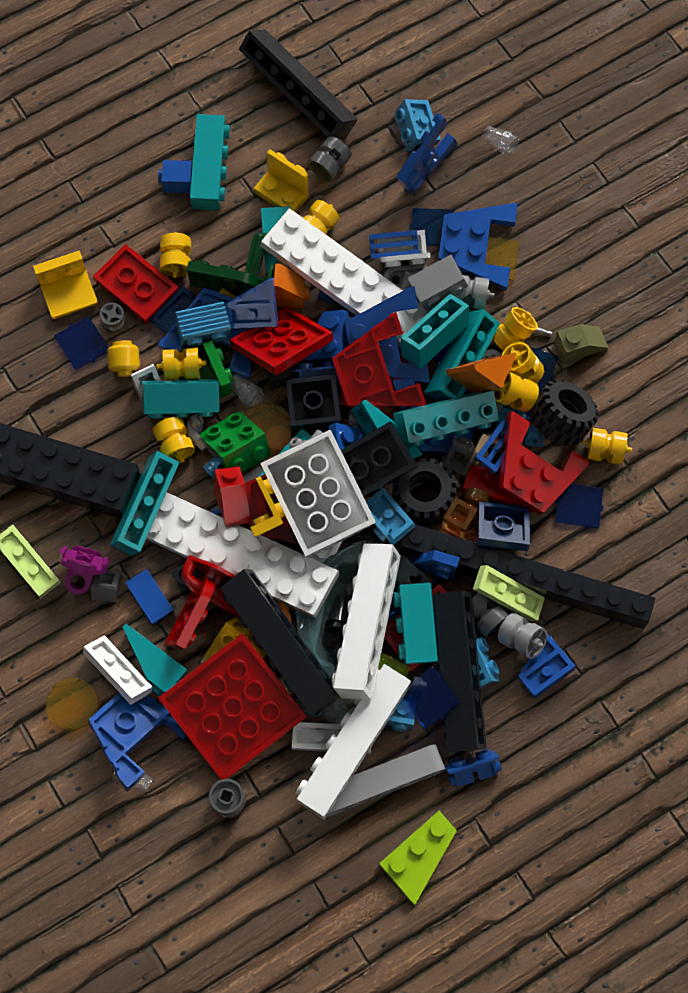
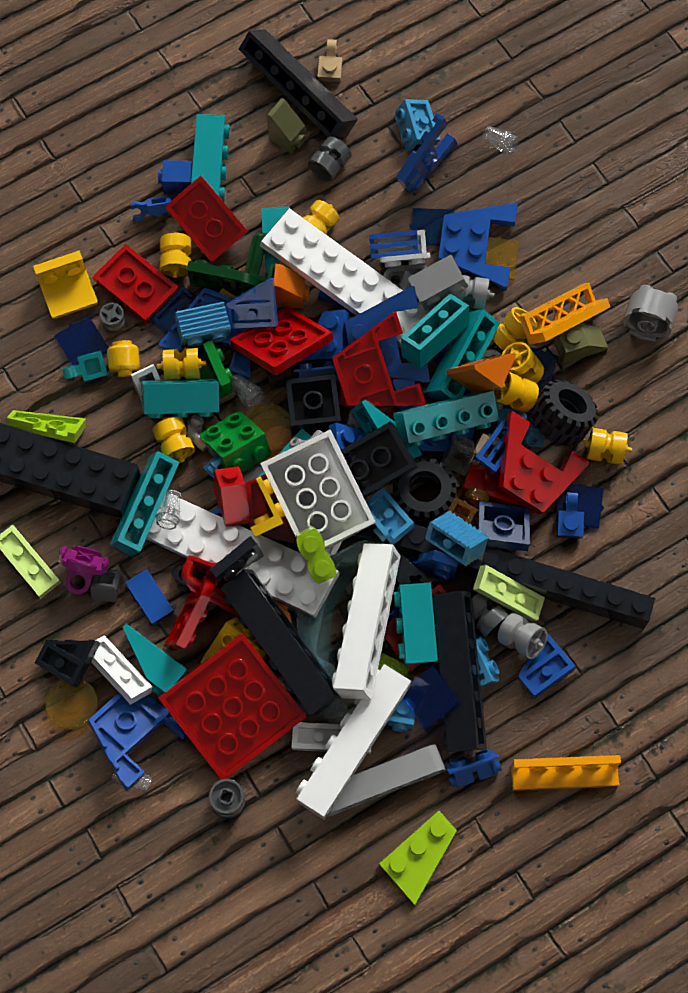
(48, 425): none -> lime wing
(67, 659): none -> black wing
(89, 366): none -> teal plate
(152, 206): none -> blue plate
(169, 512): none -> clear cone
(206, 219): none -> red plate
(237, 560): none -> black wing
(283, 183): yellow bracket -> none
(285, 127): none -> olive slope
(318, 560): none -> lime brick
(330, 65): none -> tan plate
(338, 615): black cone -> none
(457, 538): none -> dark azure brick
(562, 320): none -> light orange fence
(565, 773): none -> light orange fence
(570, 522): none -> blue plate
(651, 313): none -> light grey brick

